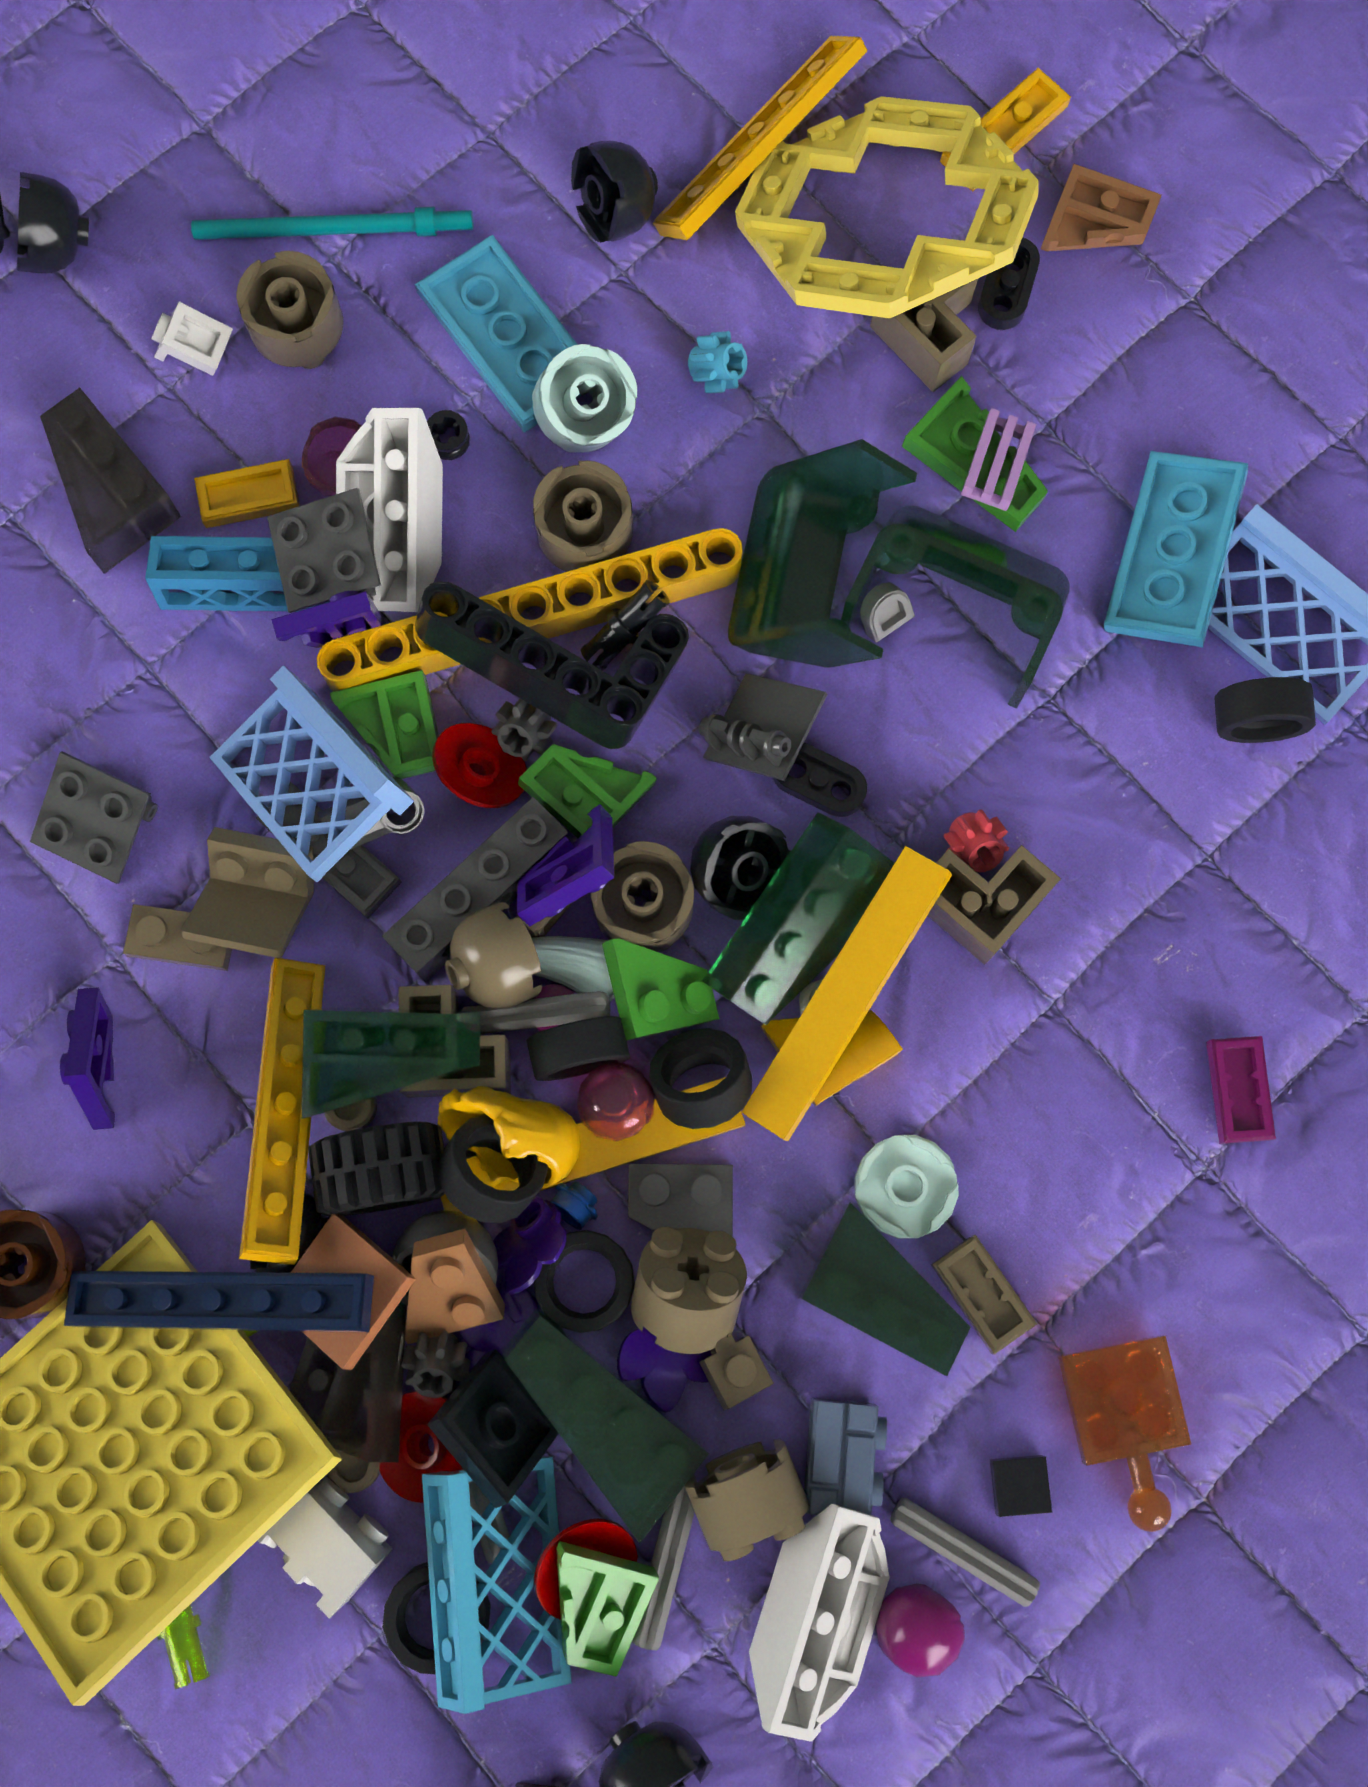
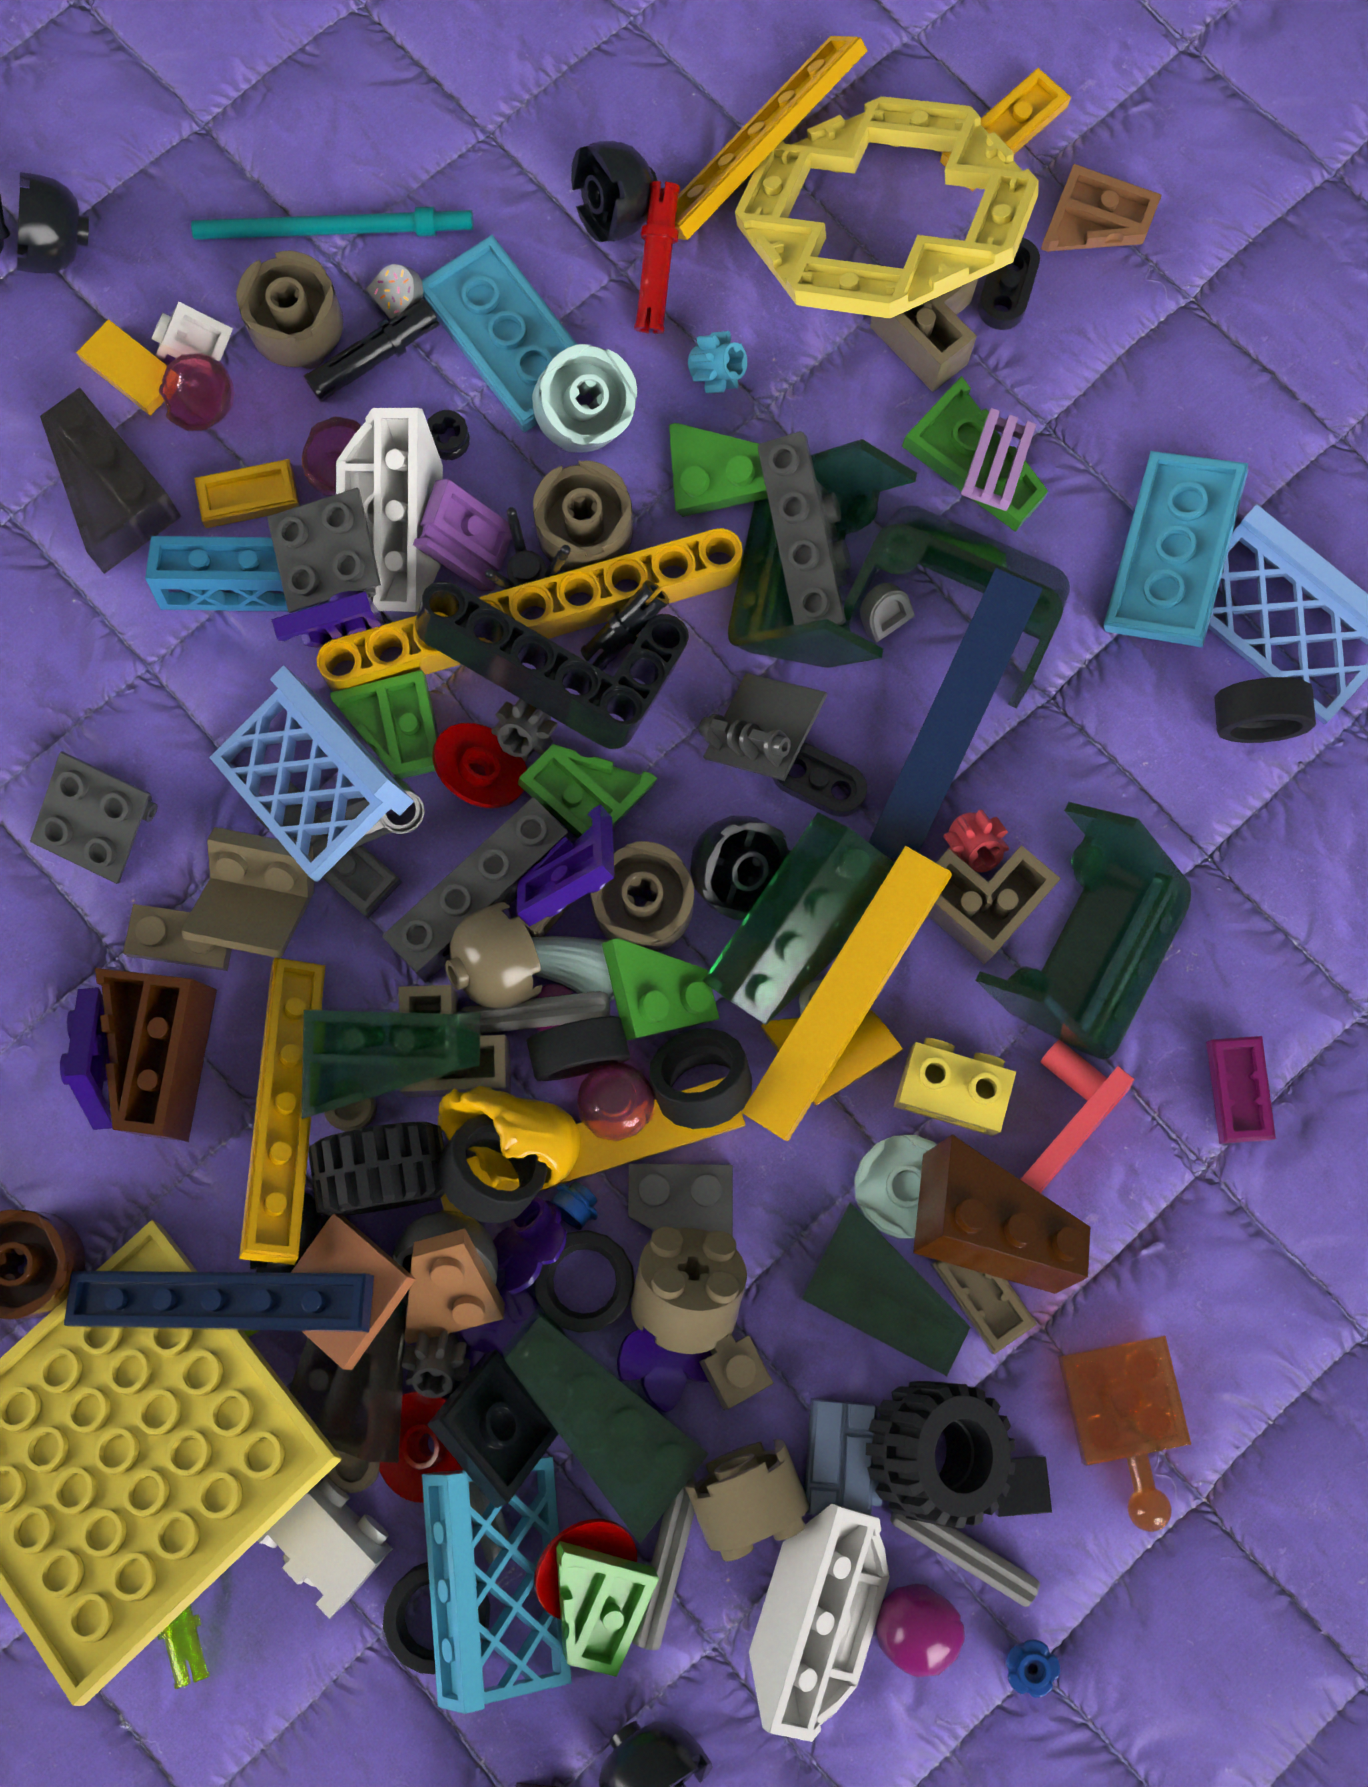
(125, 365): none -> yellow tile
(155, 1050): none -> reddish brown wedge
(197, 391): none -> clear pink hair
(362, 356): none -> black pin
(396, 289): none -> light grey tile
(463, 534): none -> medium lavender plate
(525, 565): none -> black plant
(659, 238): none -> red pin
(713, 470): none -> bright green wing
(805, 530): none -> dark grey bracket
(955, 714): none -> dark blue tile
(955, 1087): none -> light yellow brick
(975, 1455): none -> black tyre
(996, 1223): none -> reddish brown wedge
(1032, 1653): none -> blue plate
(1101, 1097): none -> coral piece
(1110, 941): none -> clear green windscreen

